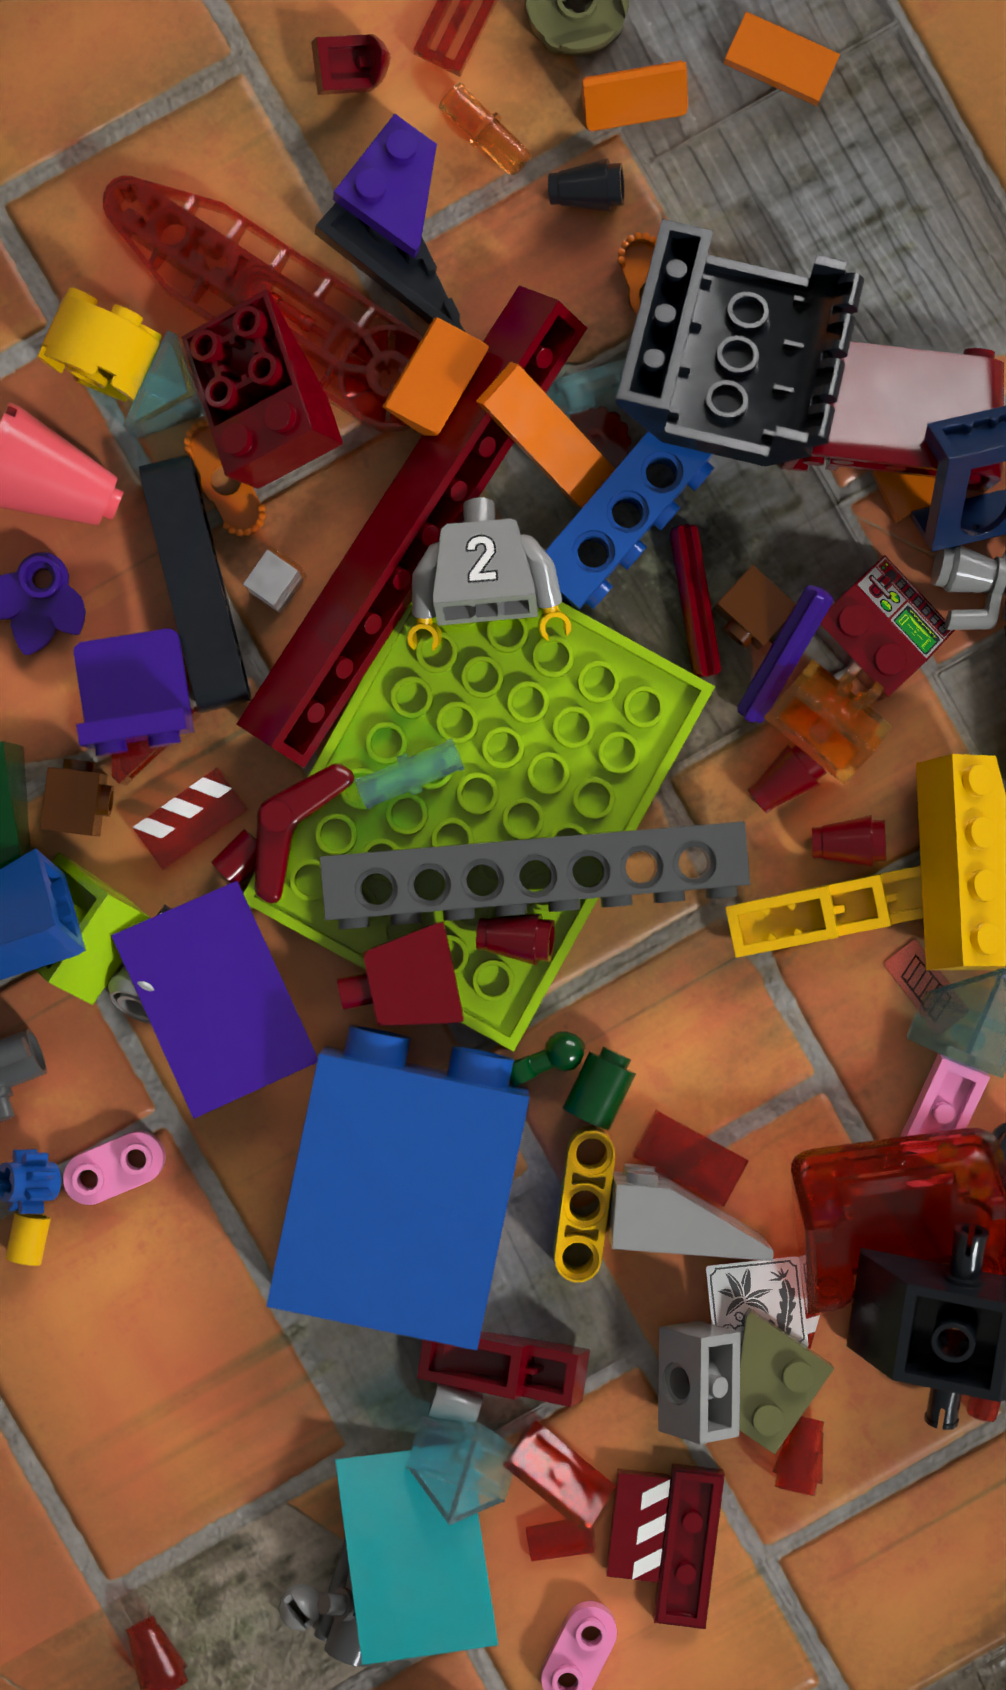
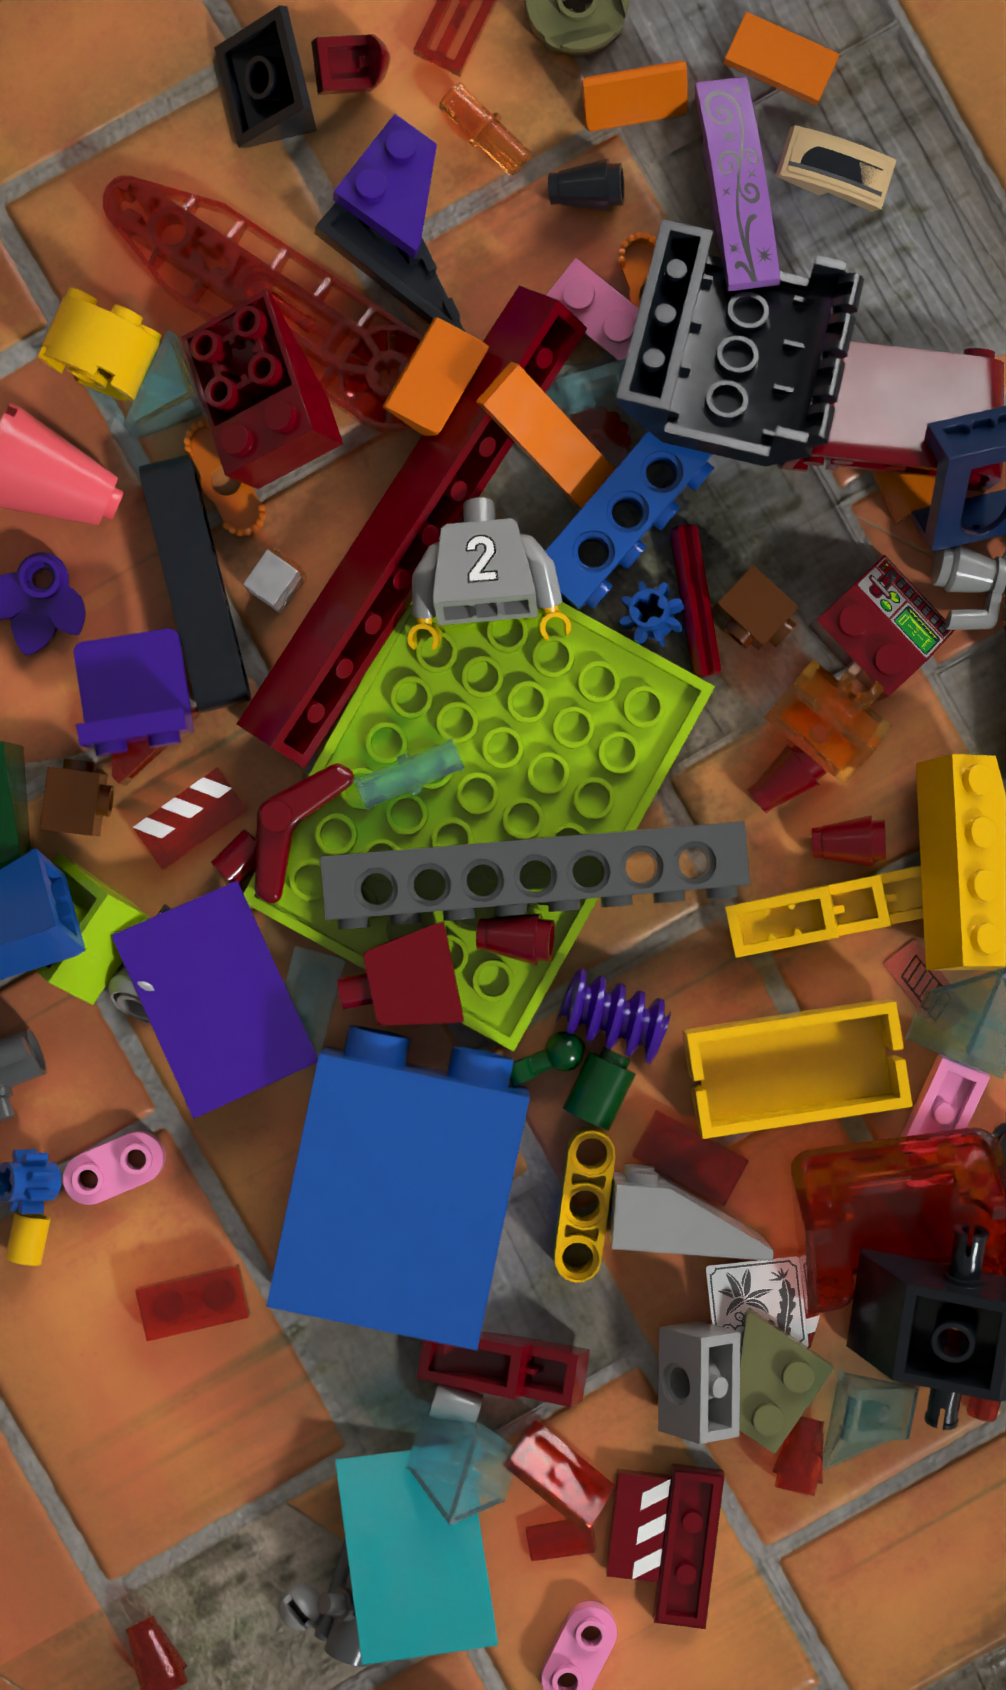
(192, 1302): none -> clear red plate
(265, 81): none -> black slope
(313, 990): none -> clear light blue plate
(598, 306): none -> bright pink plate
(614, 1015): none -> dark purple piece
(648, 600): none -> blue gear
(737, 184): none -> medium lavender slope
(785, 653): dark purple axle -> none
(796, 1068): none -> yellow piece
(836, 167): none -> tan slope
(866, 1416): none -> clear light blue slope

